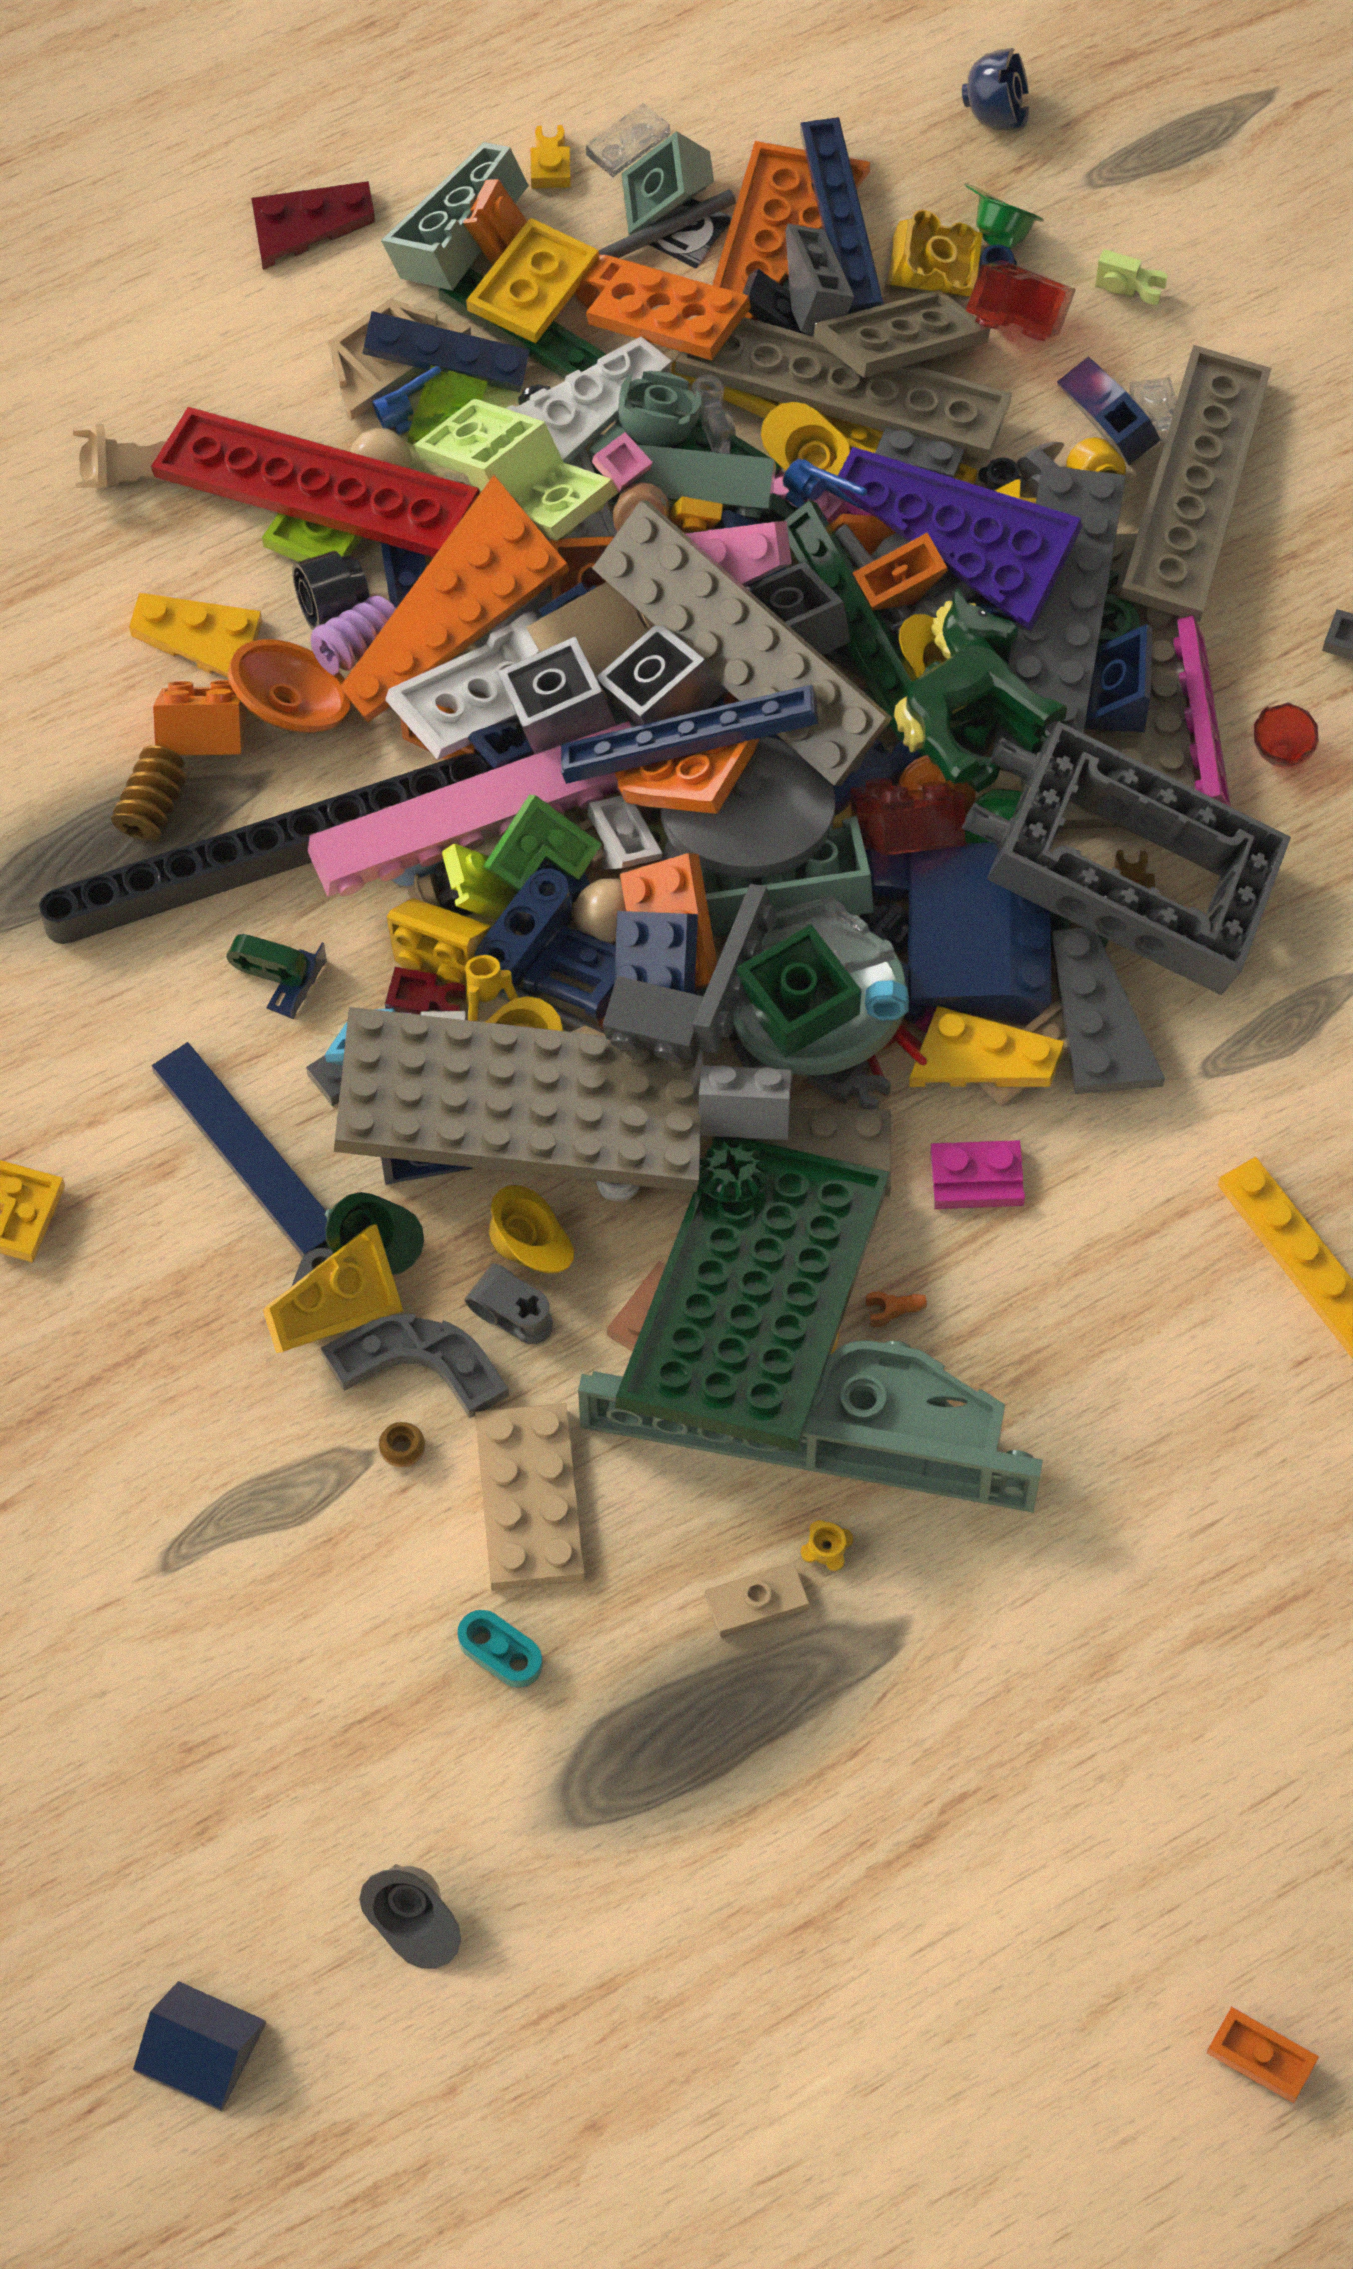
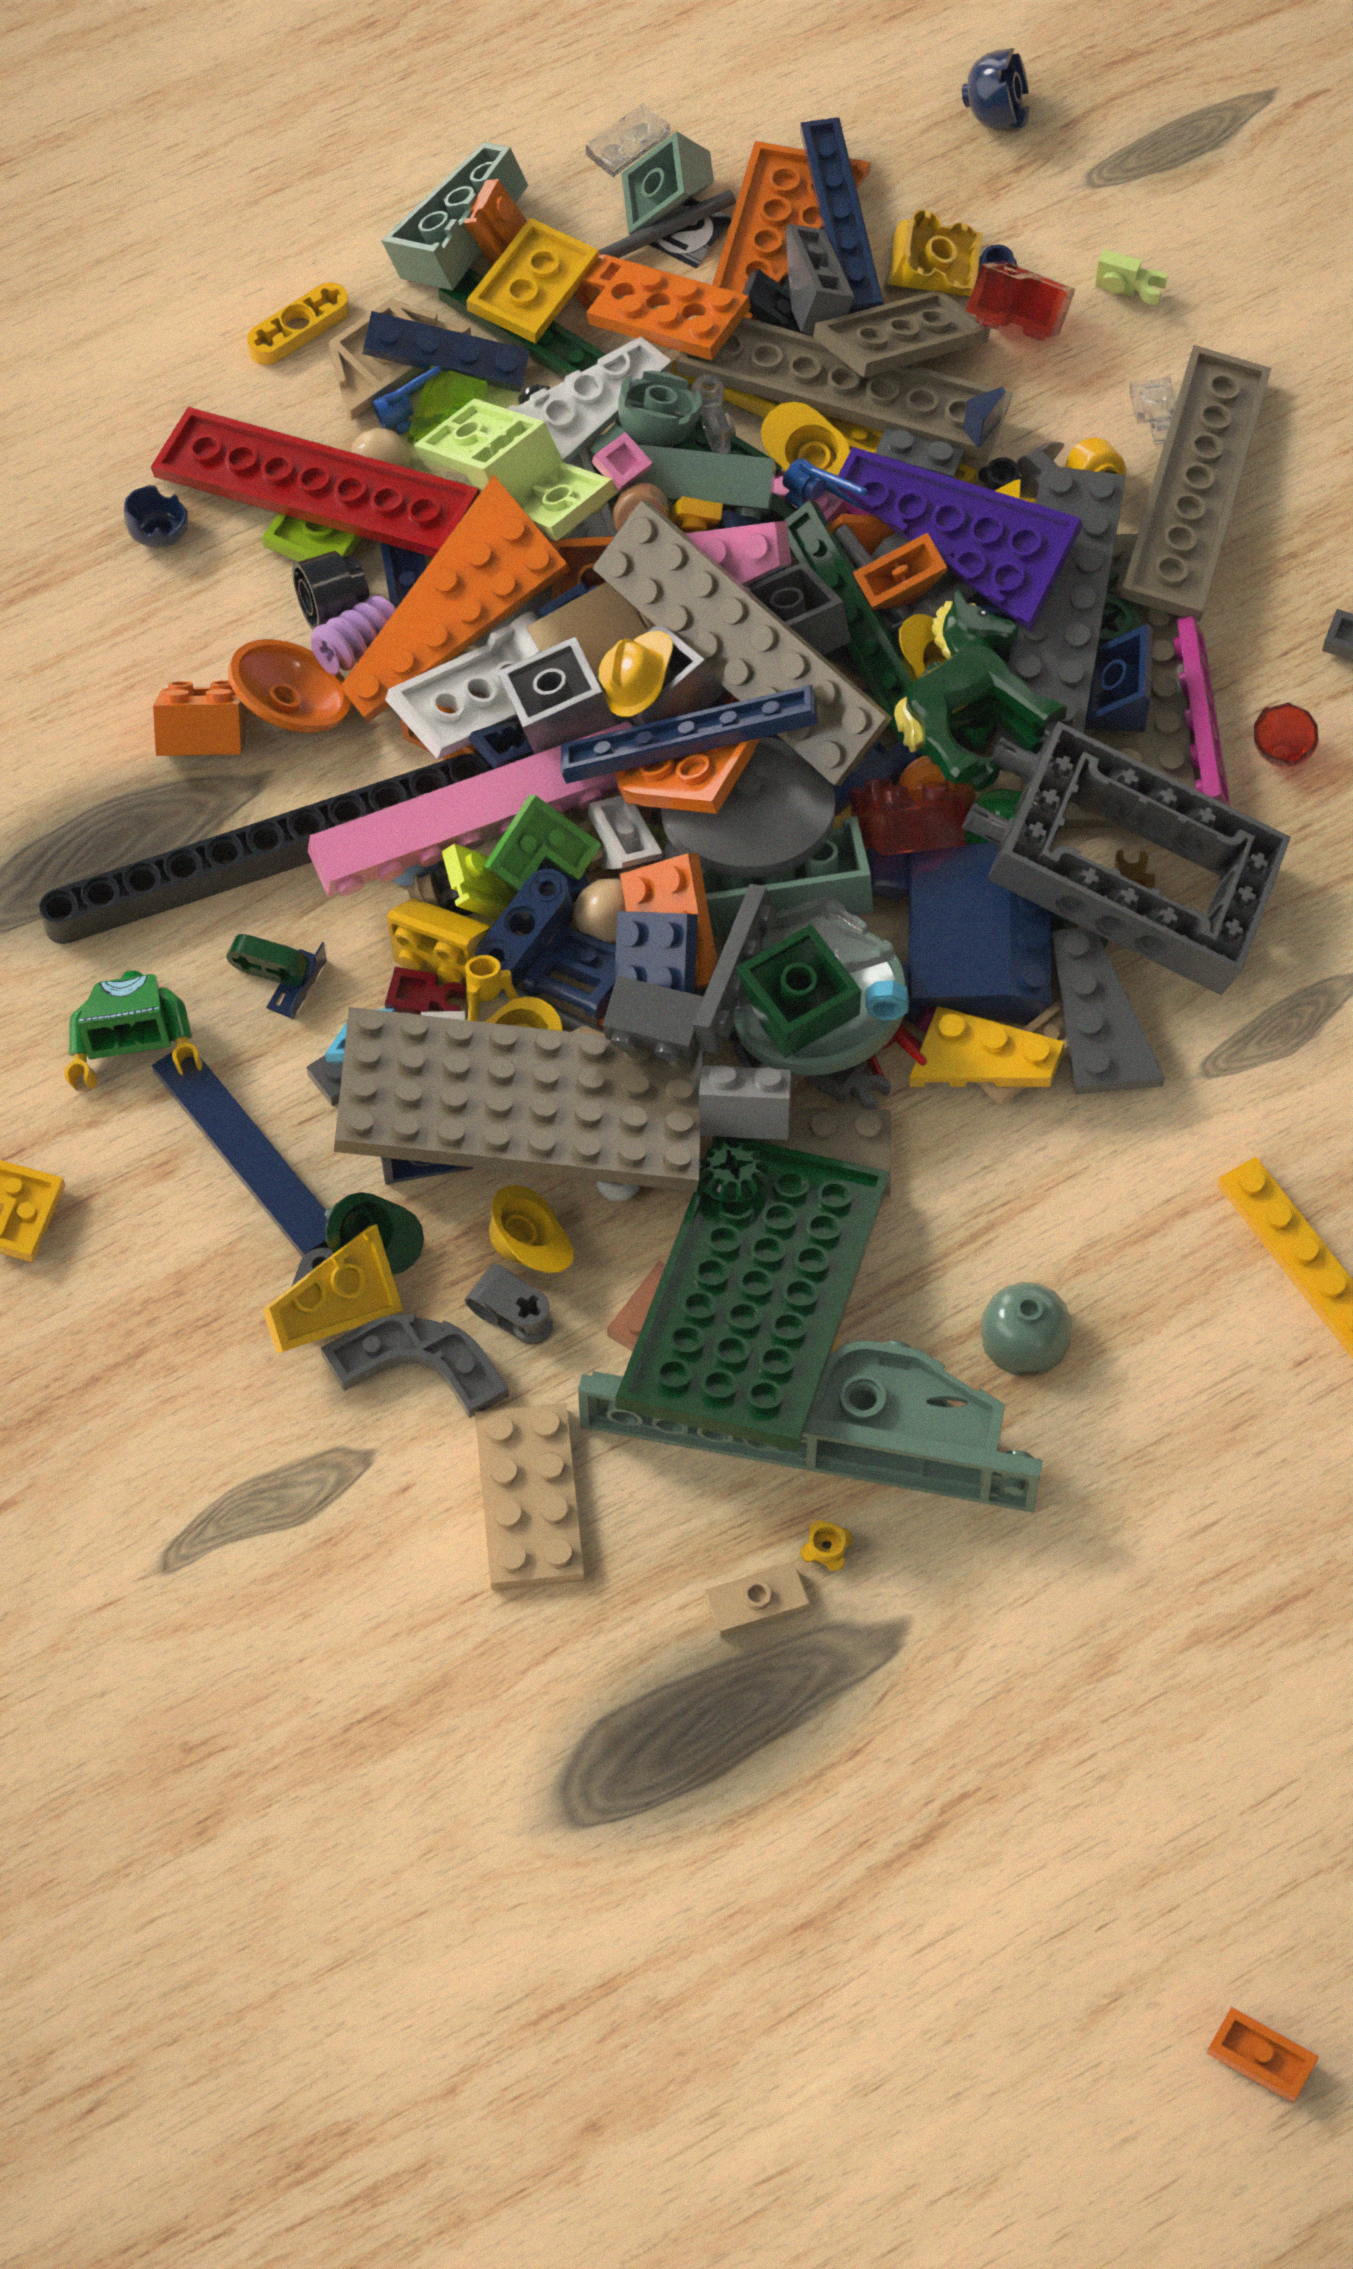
(108, 463): tan hair -> none
(126, 1019): none -> green torso
(150, 793): pearl gold piece -> none
(154, 518): none -> dark blue hair
(194, 629): yellow wing -> none
(197, 2044): dark blue slope -> none
(303, 217): dark red wing -> none
(304, 307): none -> yellow beam
(401, 1432): pearl gold plate -> none
(411, 1915): dark grey piece -> none
(501, 1650): teal plate -> none
(550, 160): yellow plate -> none
(635, 672): none -> yellow piece
(889, 923): black gear -> none
(893, 1306): orange piece -> none
(977, 1174): dark pink plate -> none
(983, 415): none -> dark blue slope
(1000, 221): green piece -> none
(1026, 1328): none -> sand green cylinder
(1110, 409): dark blue slope -> none

